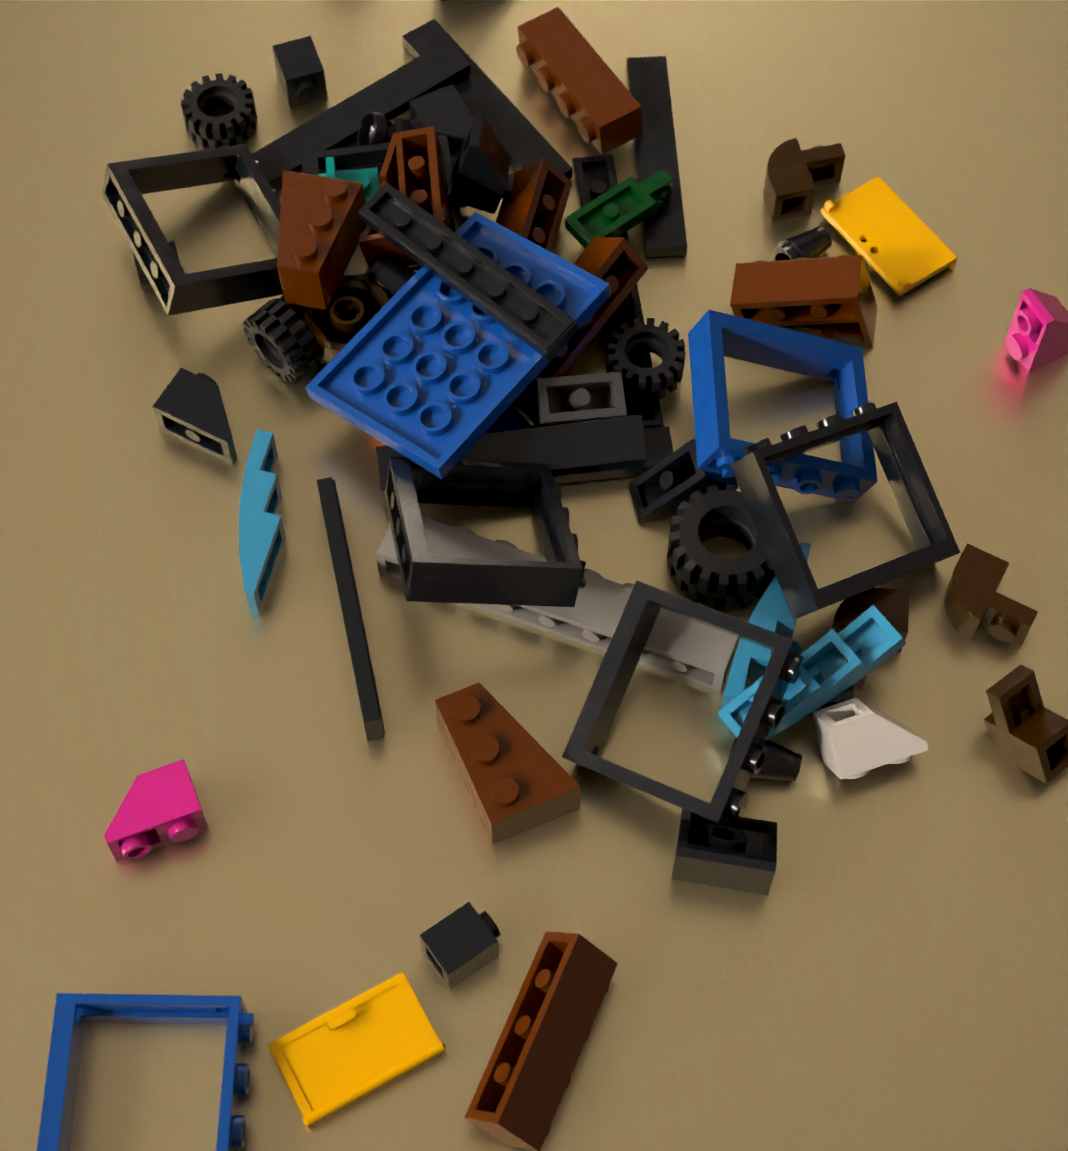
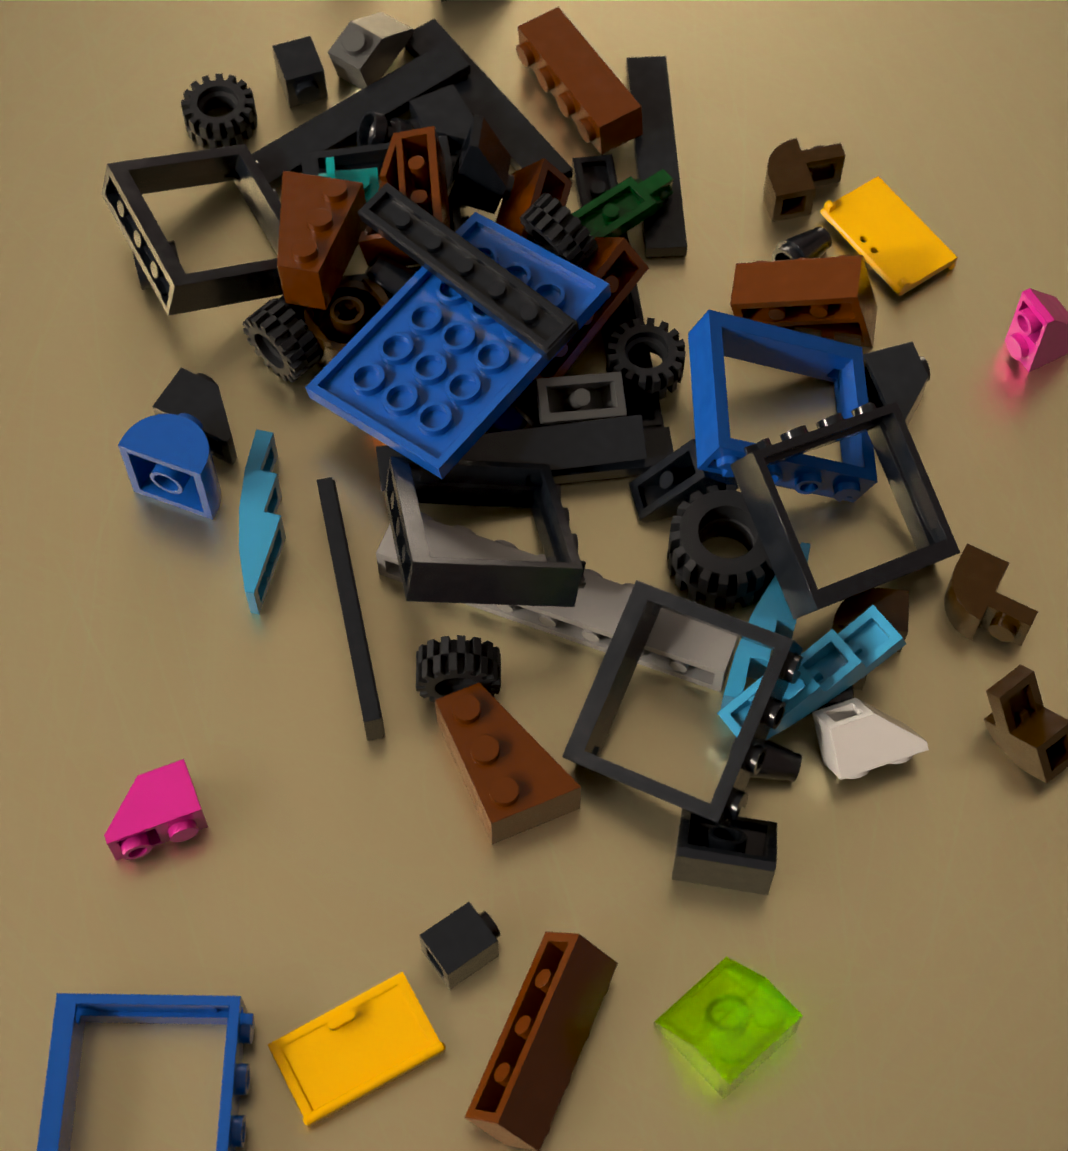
(172, 463): none -> blue brick
(368, 48): none -> dark grey slope
(456, 665): none -> black tyre
(558, 230): none -> black tyre
(729, 1024): none -> clear neon green slope
(896, 376): none -> black slope

